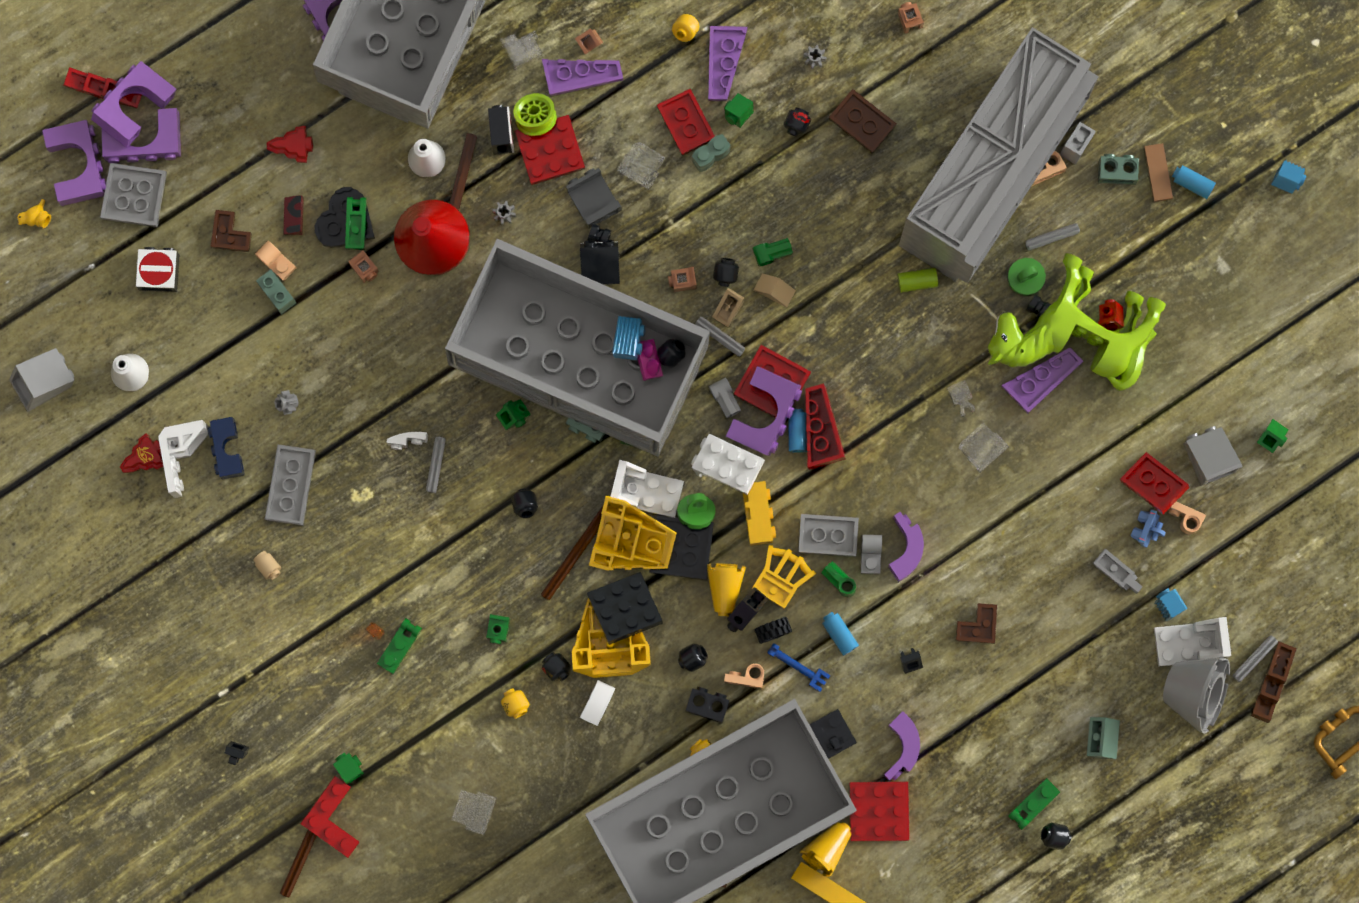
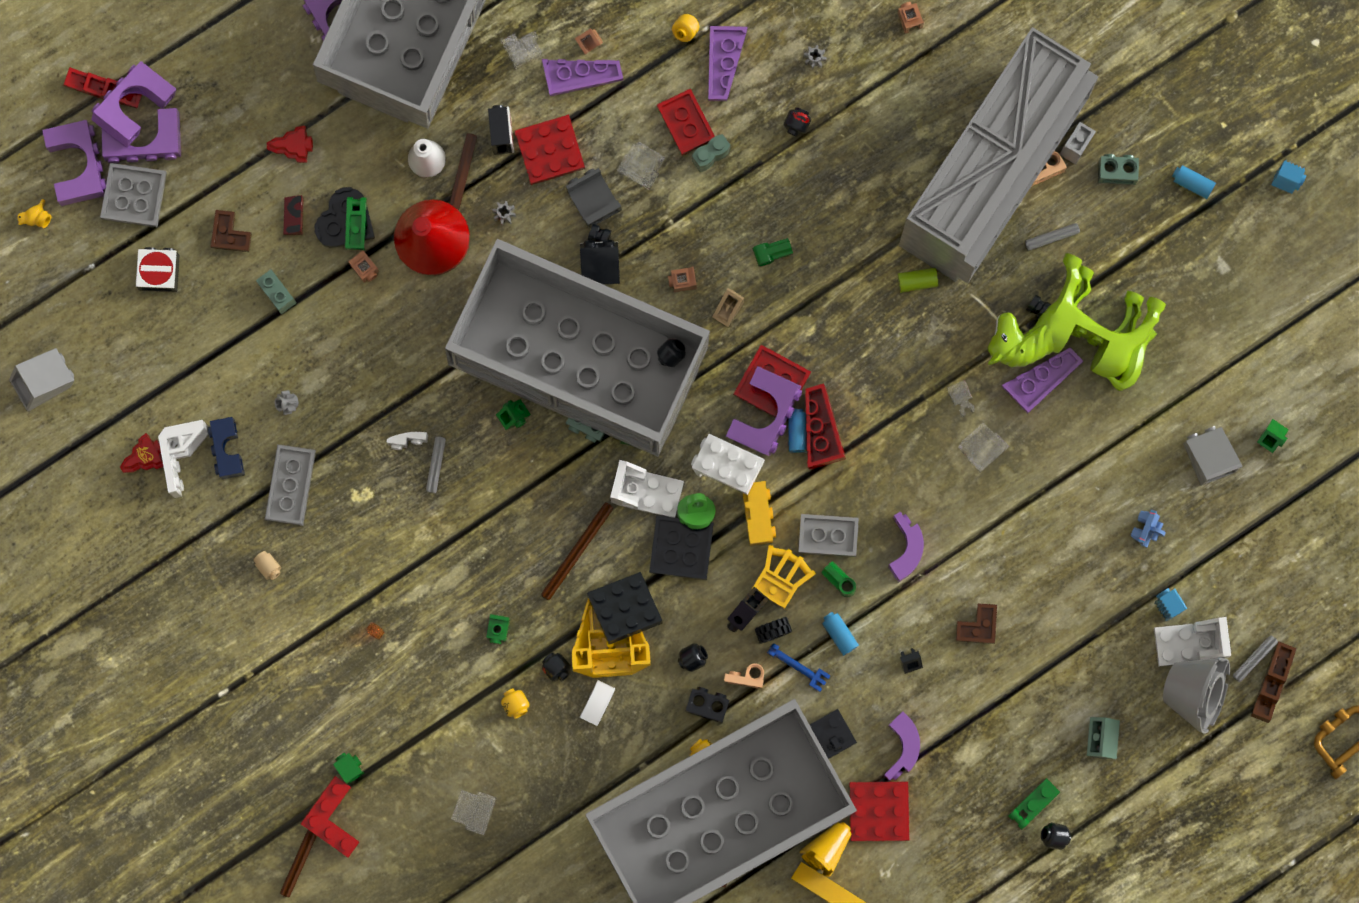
(129, 372): white cone -> none
(236, 752): black tile -> none
(275, 261): light nougat plate -> none
(399, 646): green plate -> none
(524, 503): black head -> none
(535, 114): lime wheel -> none
(628, 338): dark azure brick -> none
(630, 539): yellow wedge -> none
(649, 361): dark pink tile -> none
(721, 337): light grey axle -> none
(723, 394): light grey piece -> none
(725, 271): black head -> none
(725, 585): yellow cone -> none
(738, 110): green brick -> none
(775, 289): tan slope -> none
(862, 121): reddish brown plate -> none
(871, 554): light grey plate -> none
(1026, 276): bright green tile -> none
(1111, 315): red brick -> none
(1117, 571): light grey hinge -> none
(1154, 483): red plate -> none
(1158, 172): medium nougat tile -> none
(1188, 513): light nougat plate -> none

